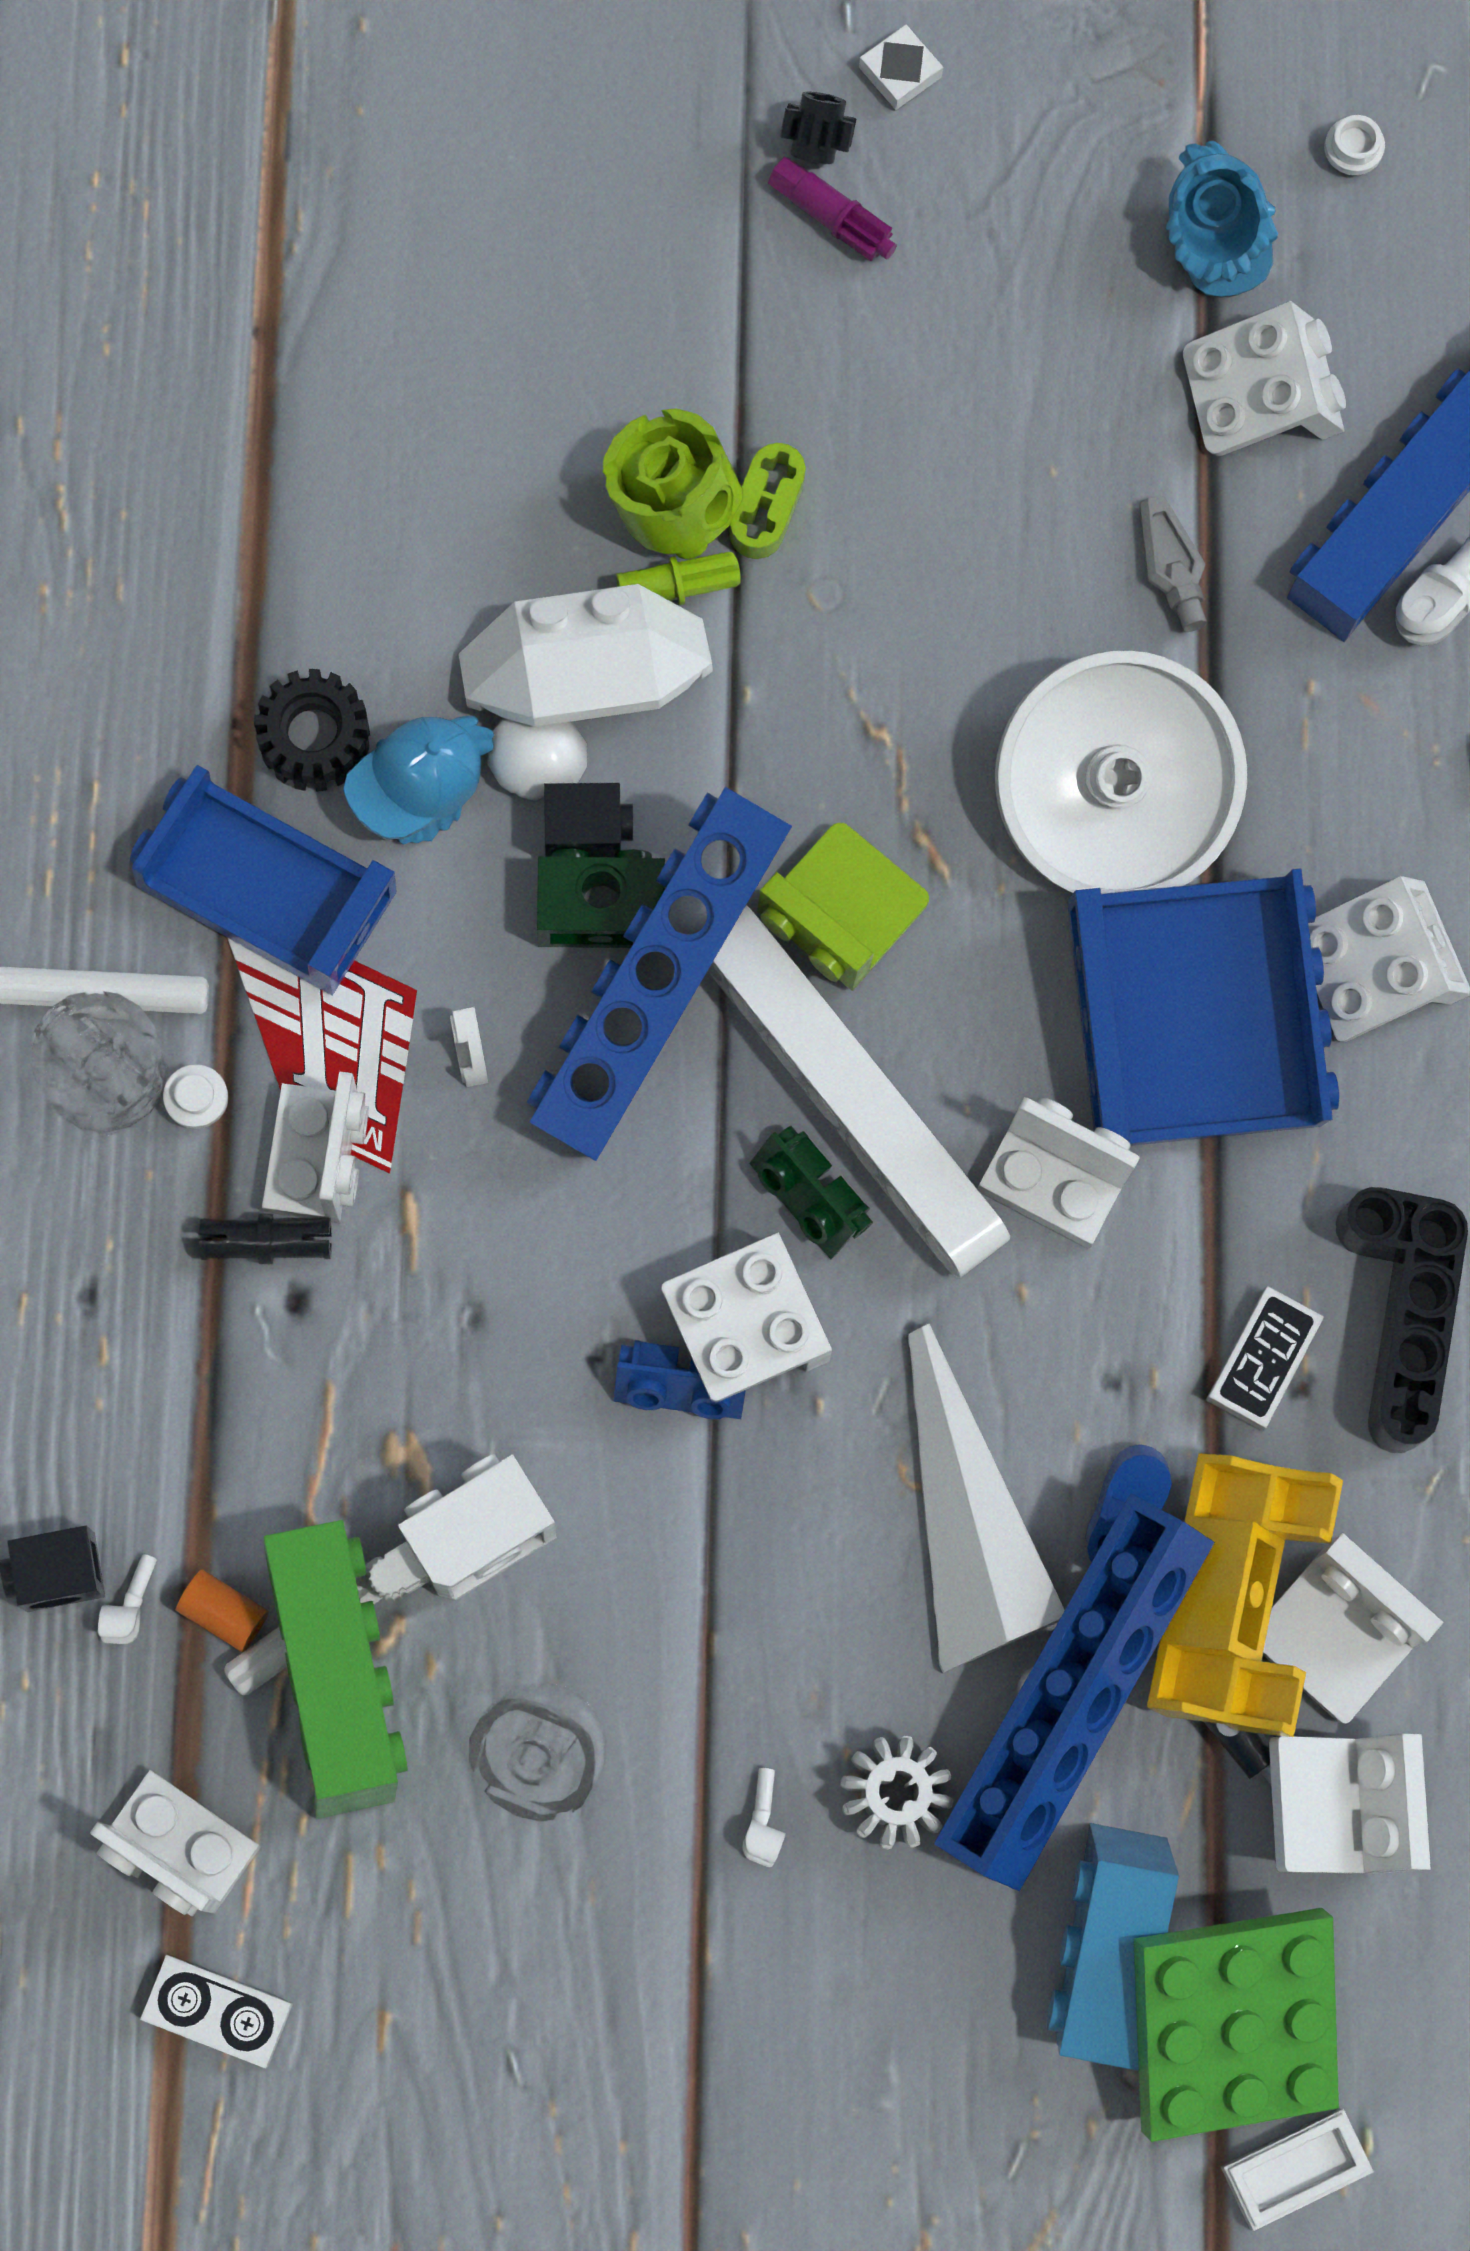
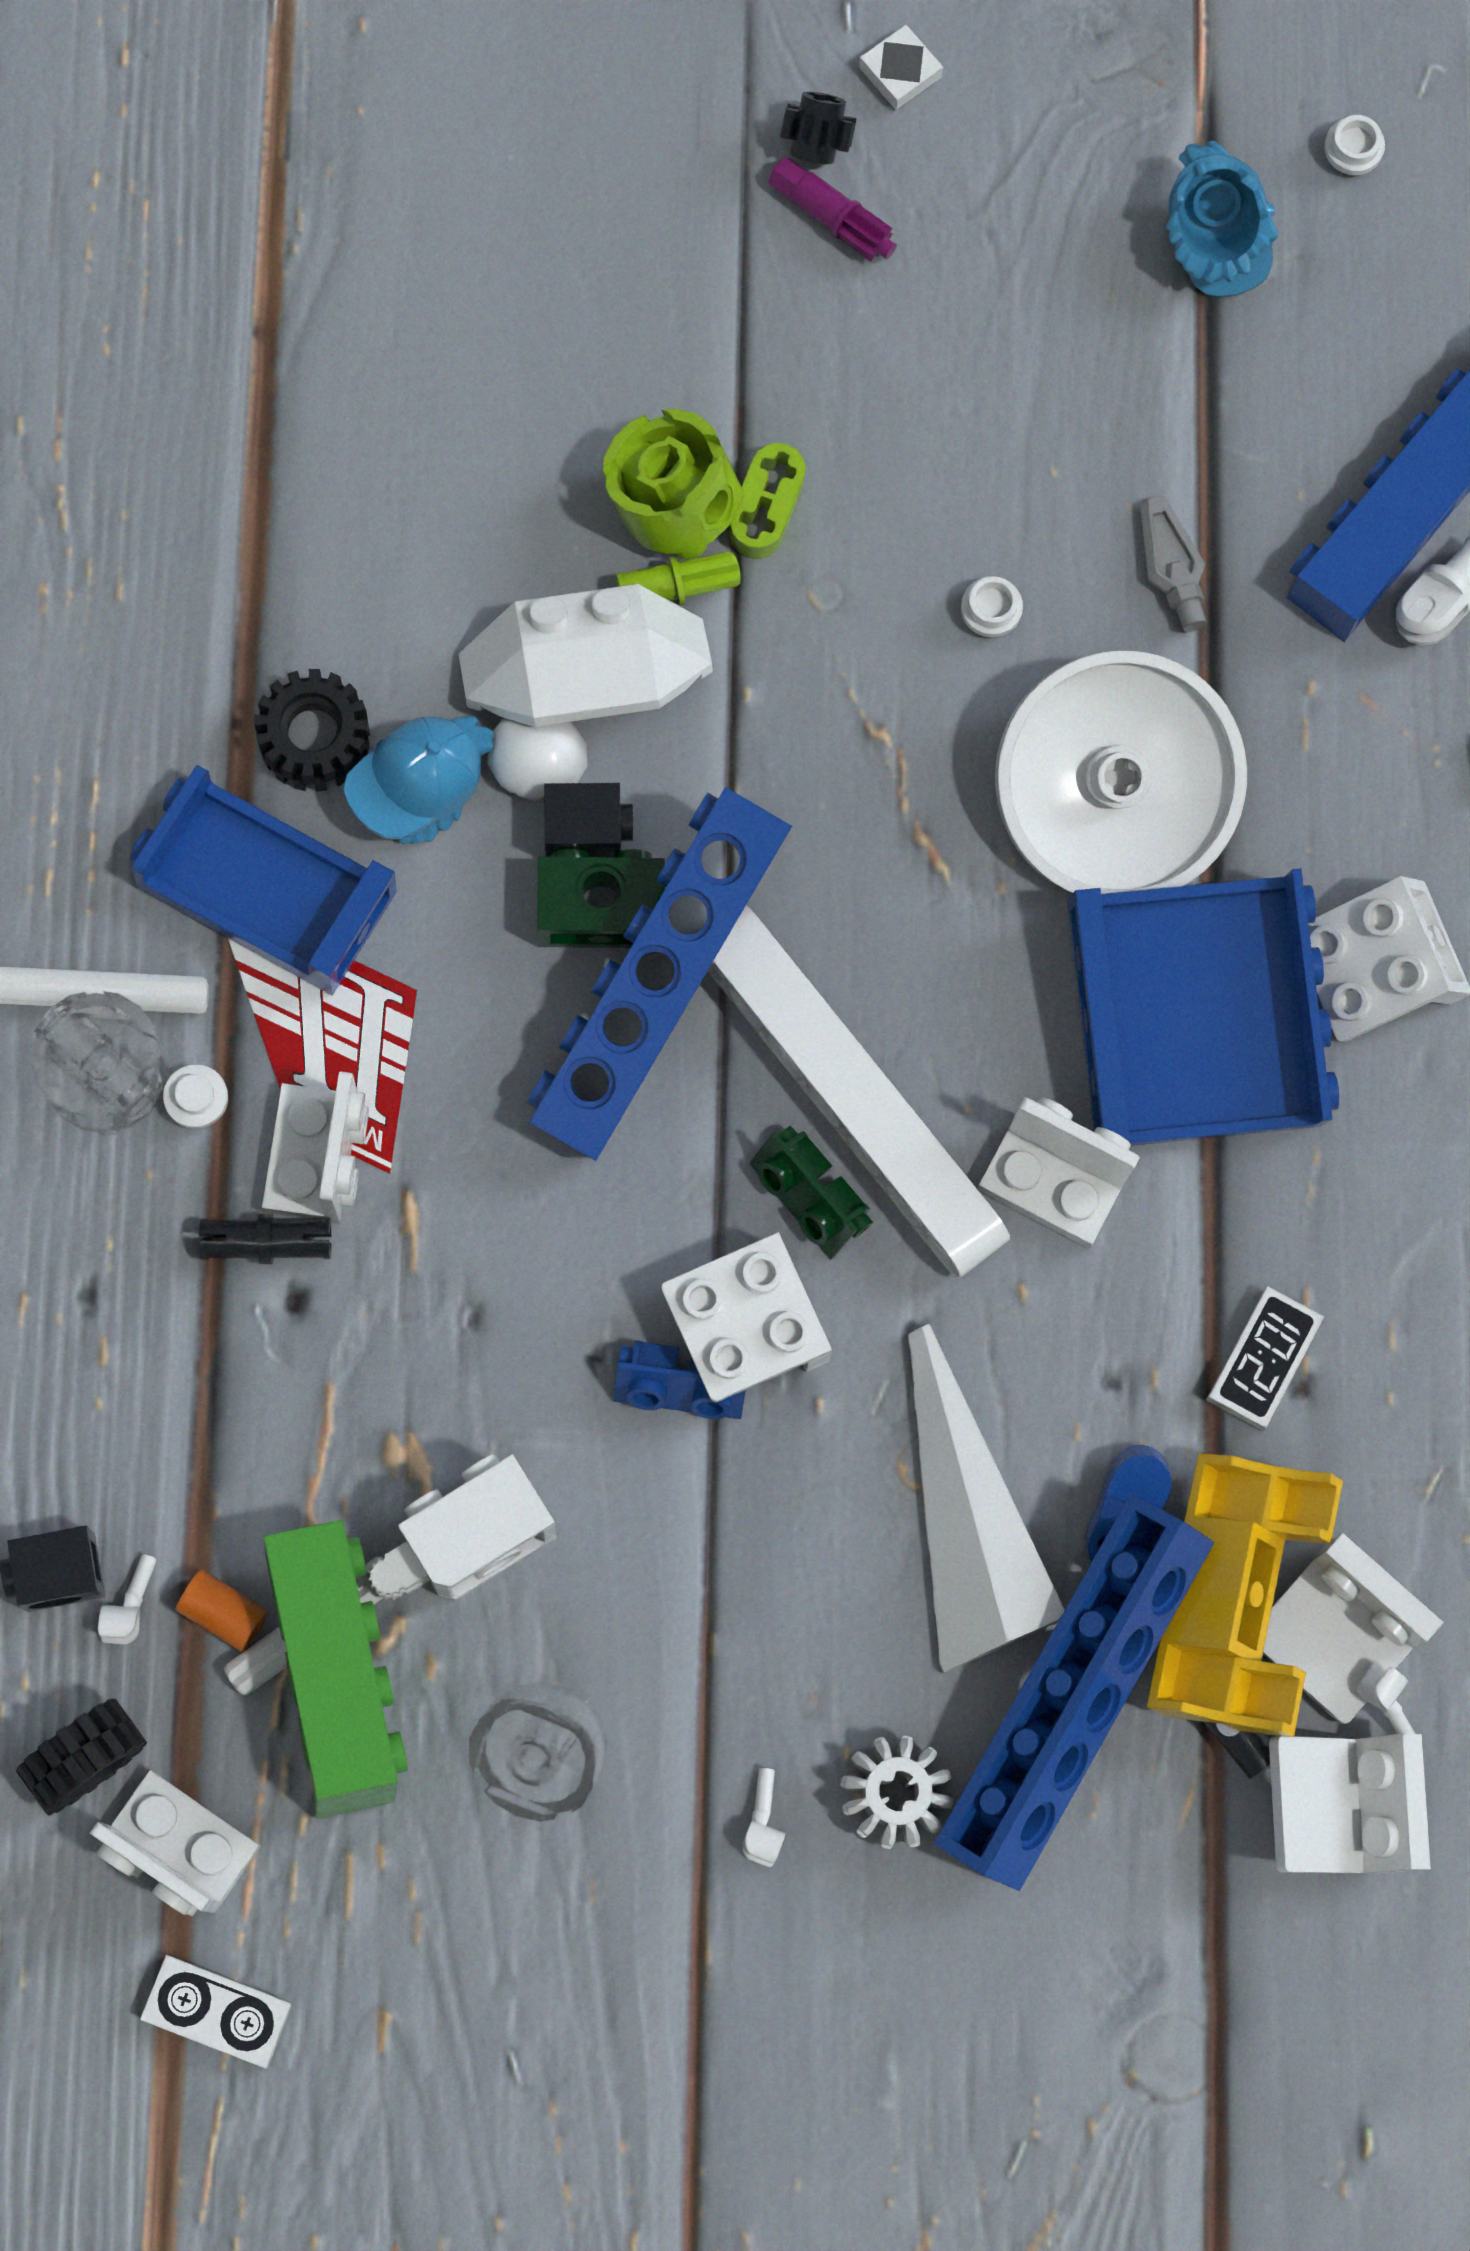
(81, 1756): none -> black tyre
(468, 1047): white tile -> none
(842, 905): lime bracket -> none
(991, 606): none -> white plate
(1121, 1894): dark azure wedge -> none
(1236, 2024): bright green plate -> none
(1264, 380): white bracket -> none
(1296, 2169): white tile -> none
(1381, 1690): none -> white hand
(1403, 1319): black beam -> none

